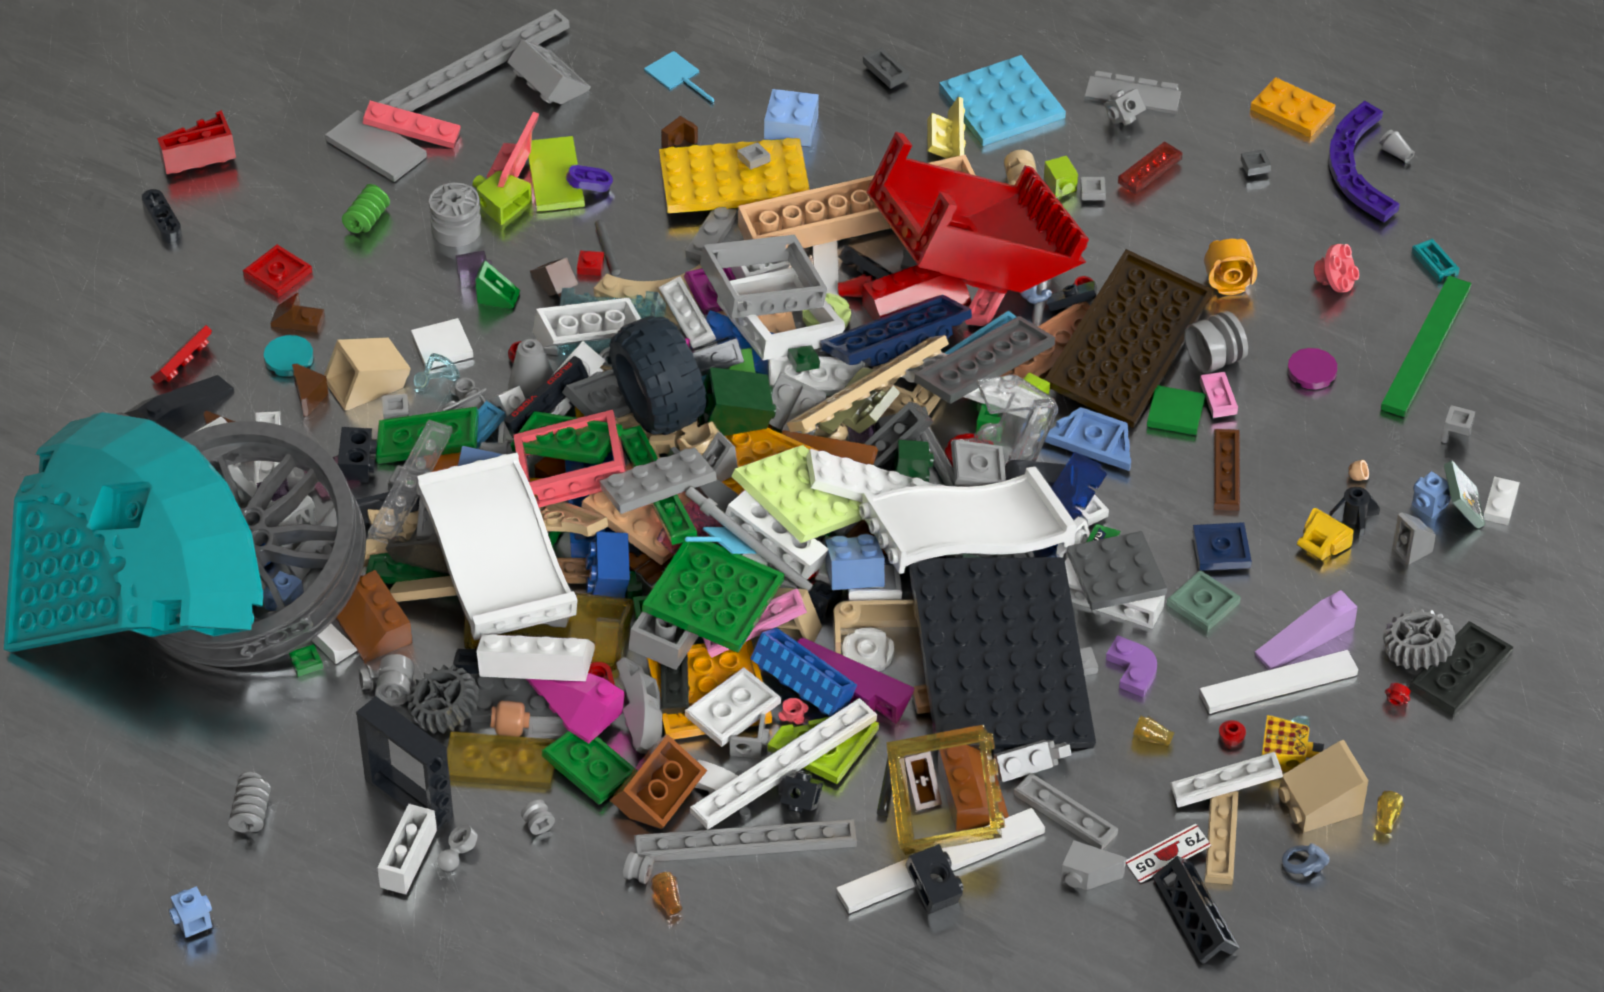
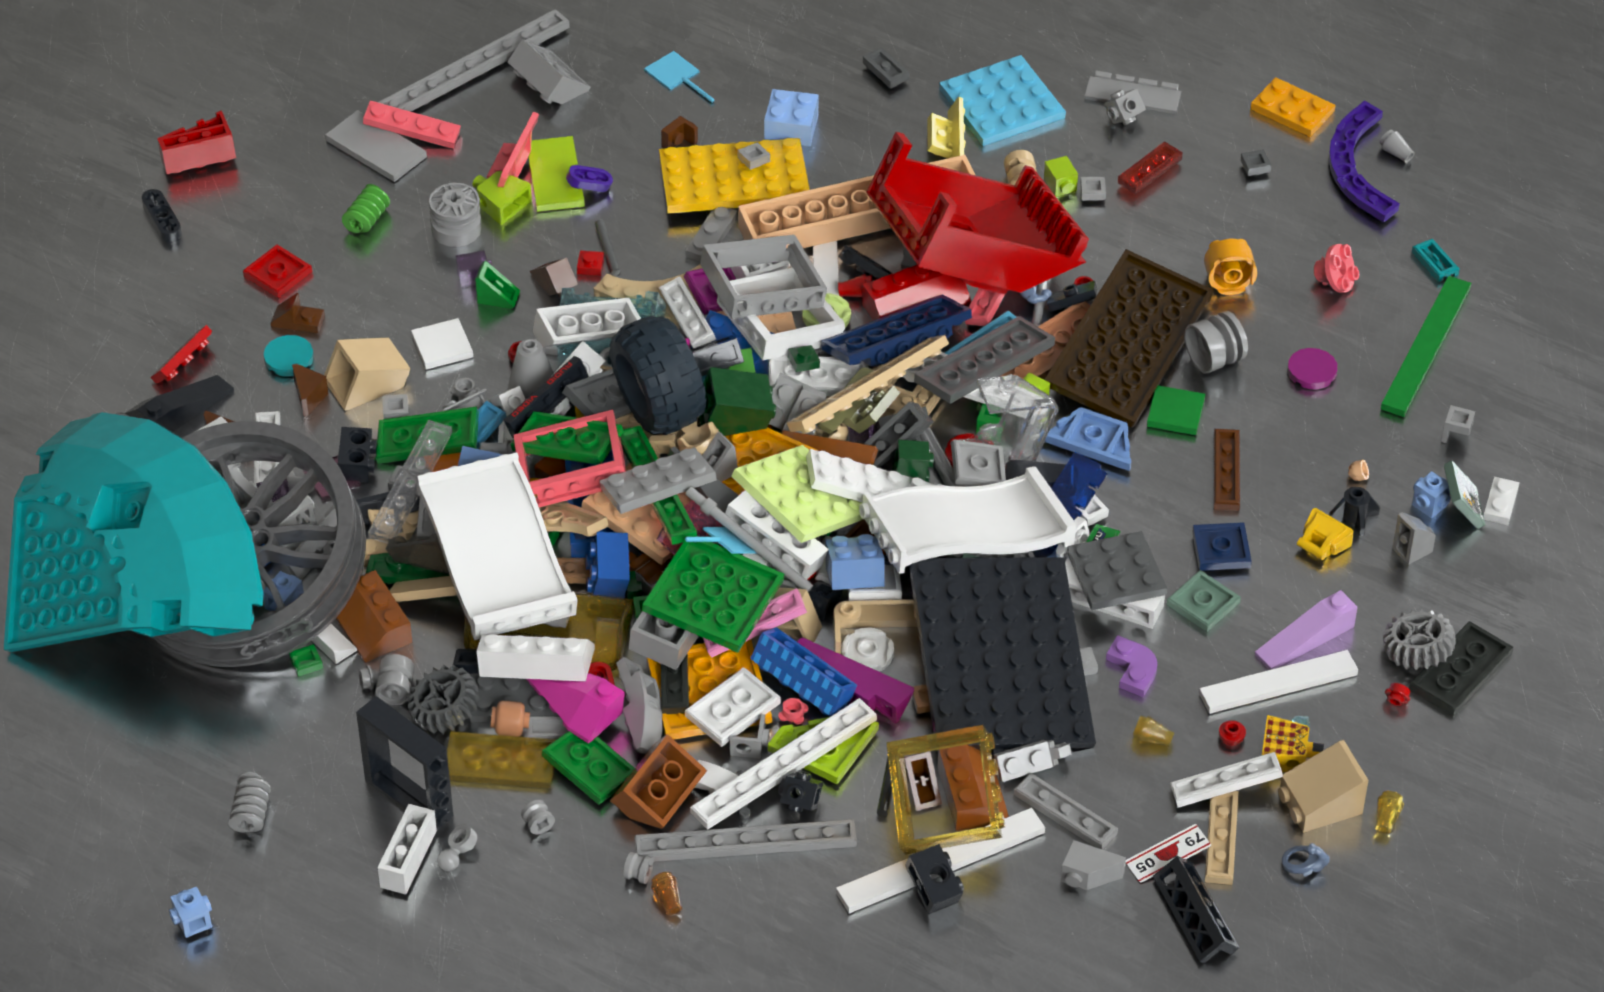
(422, 379): clear light blue piece -> none
(1218, 394): bright pink plate -> none

